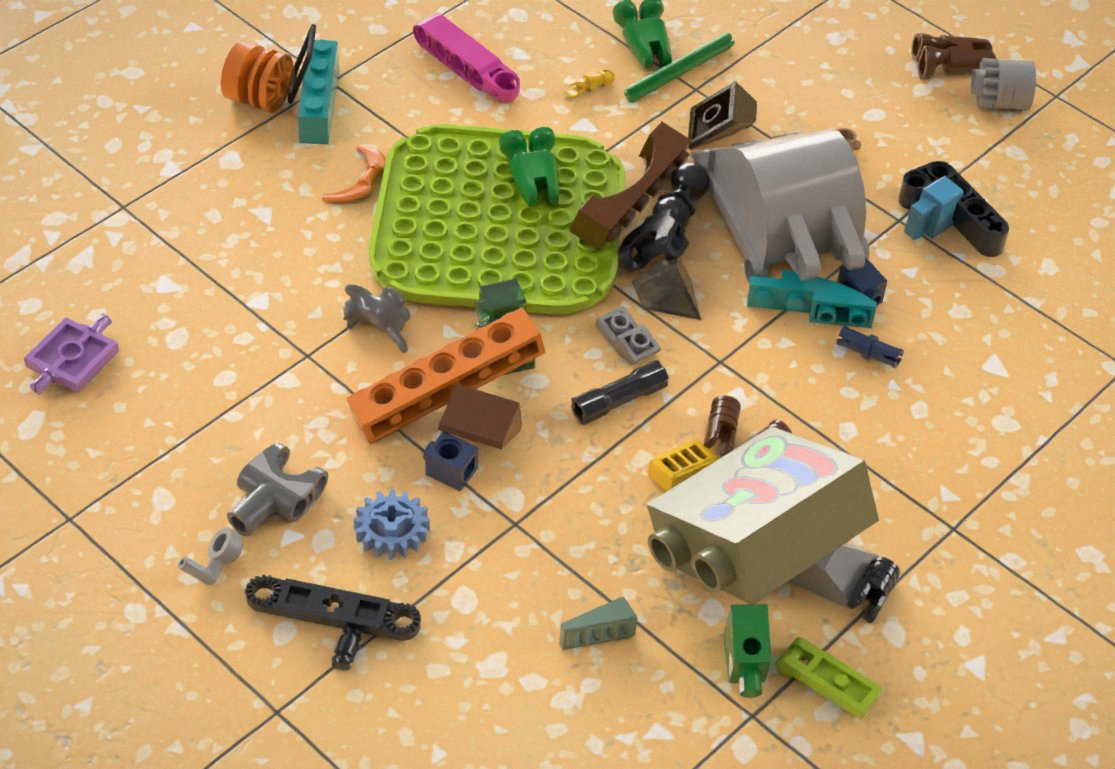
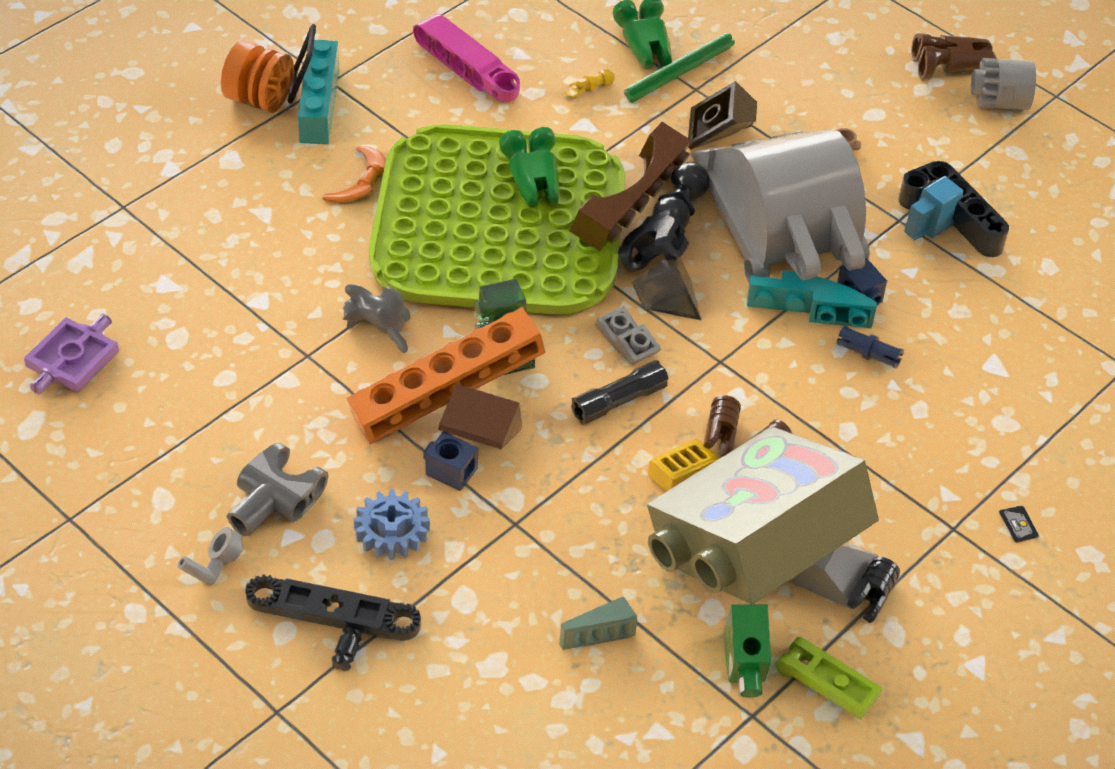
(1019, 523): none -> black sticker

